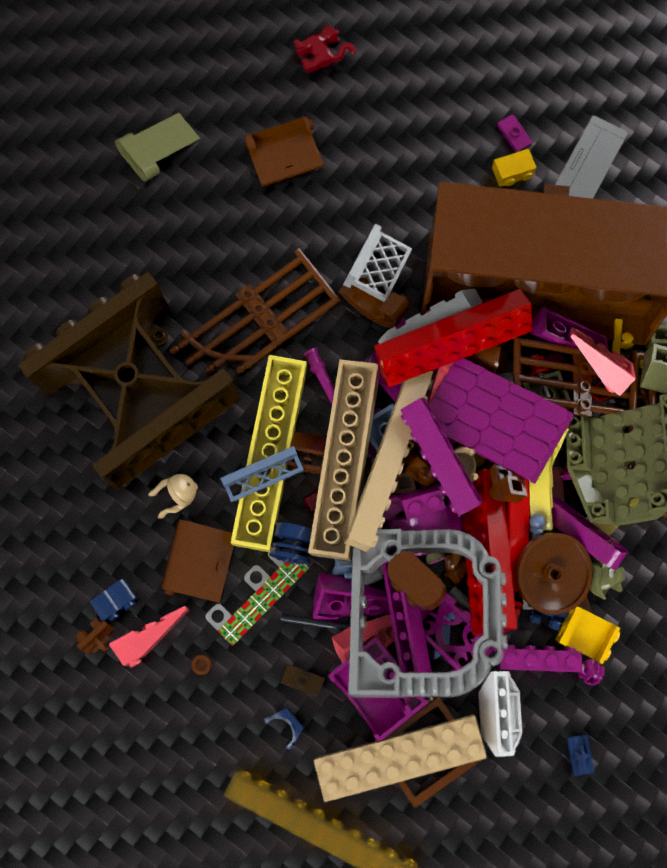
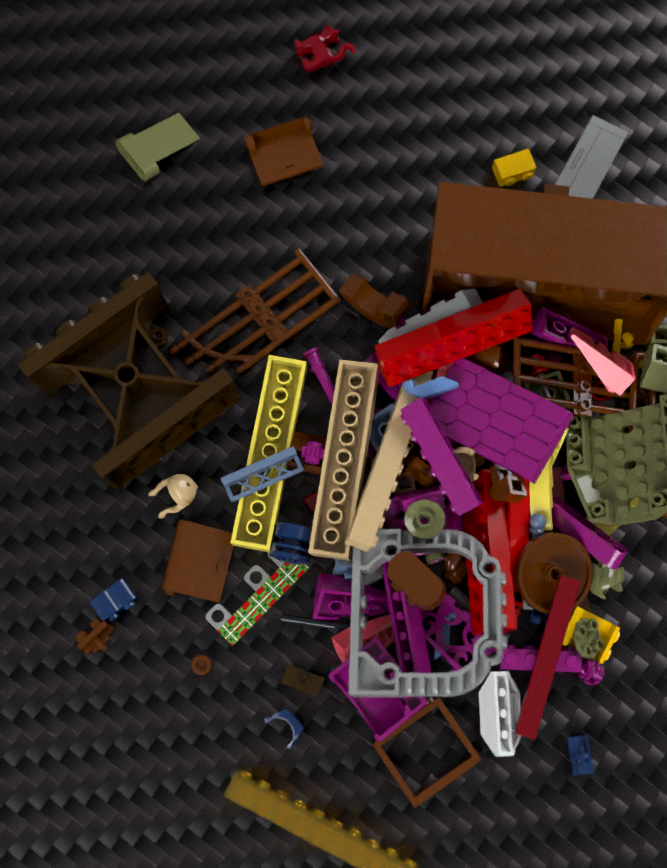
(138, 644): coral wedge -> none
(313, 452): none -> magenta gear
(363, 260): light grey fence -> none
(399, 758): tan brick -> none
(424, 510): none -> olive dish
(431, 388): none -> medium blue piece
(514, 133): magenta plate -> none
(547, 657): none -> dark red tile
(587, 638): none -> olive dish

